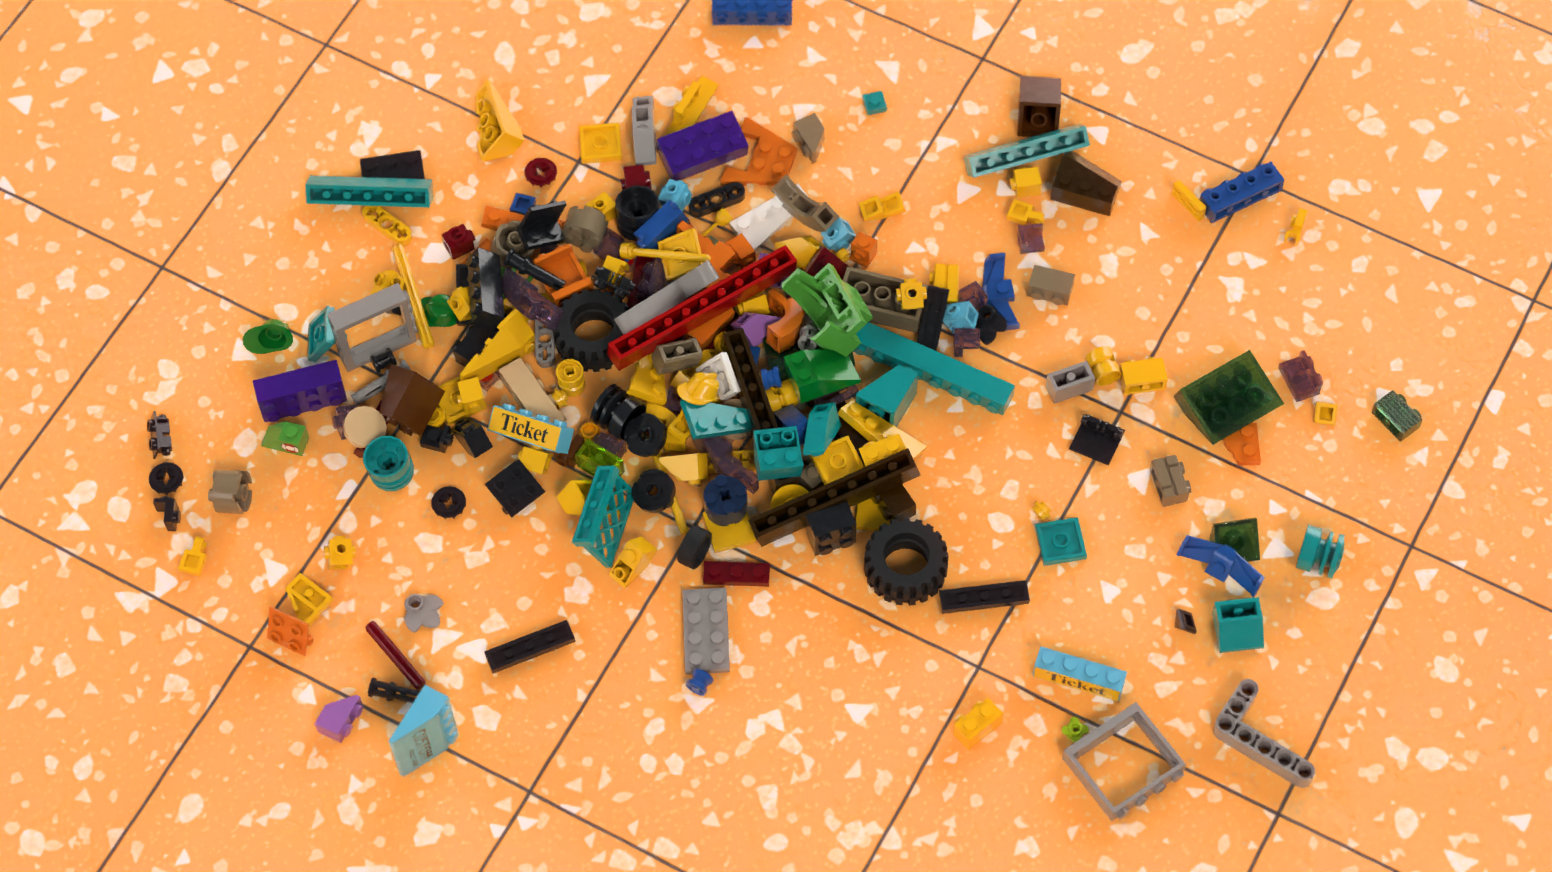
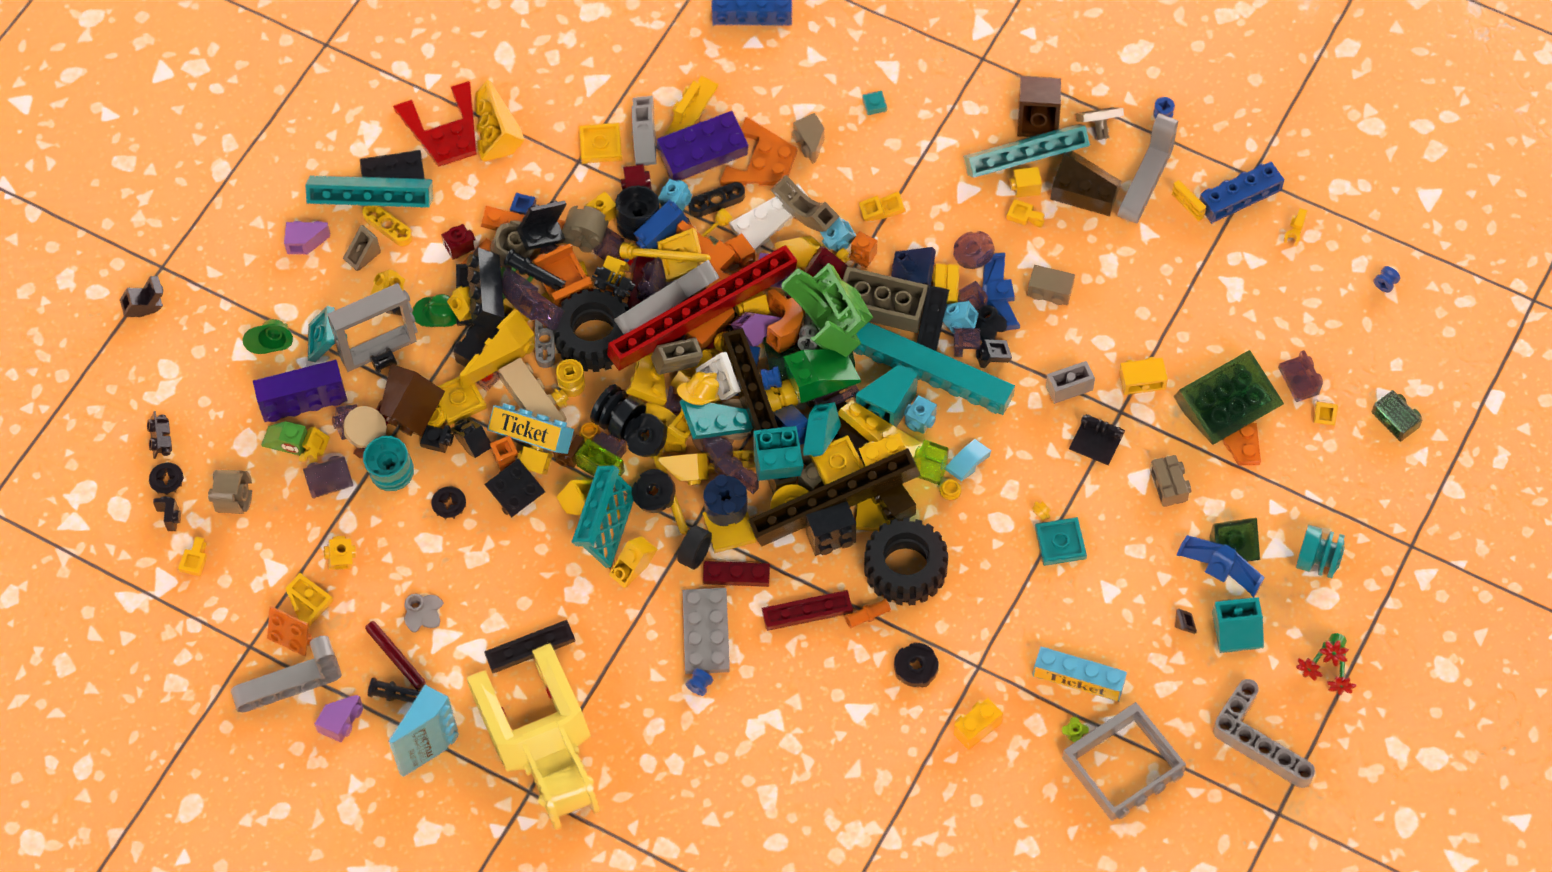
(142, 301): none -> brick
(290, 680): none -> light grey beam
(305, 236): none -> medium lavender slope
(315, 445): none -> yellow plate
(328, 476): none -> brick
(362, 249): none -> dark tan slope
(375, 387): light grey pin -> none
(411, 289): yellow axle -> none
(449, 141): none -> red wing
(470, 395): yellow brick -> none
(504, 452): none -> orange brick
(543, 165): dark red gear -> none
(545, 746): none -> light yellow arm
(807, 610): none -> dark red plate
(867, 613): none -> orange pin
(908, 302): yellow brick -> none
(914, 265): none -> dark blue tile
(916, 677): none -> black plate
(920, 415): none -> medium azure brick
(931, 461): none -> clear neon green brick
(950, 489): none -> yellow plate
(967, 459): none -> medium azure slope
(973, 250): none -> tile
(984, 597): black plate -> none
(993, 352): none -> black bracket
(1030, 238): panel -> none
(1100, 118): none -> tile
(1103, 366): yellow wheel -> none
(1151, 168): none -> light grey beam
(1168, 107): none -> blue wheel
(1334, 650): none -> red plant
(1387, 279): none -> blue wheel

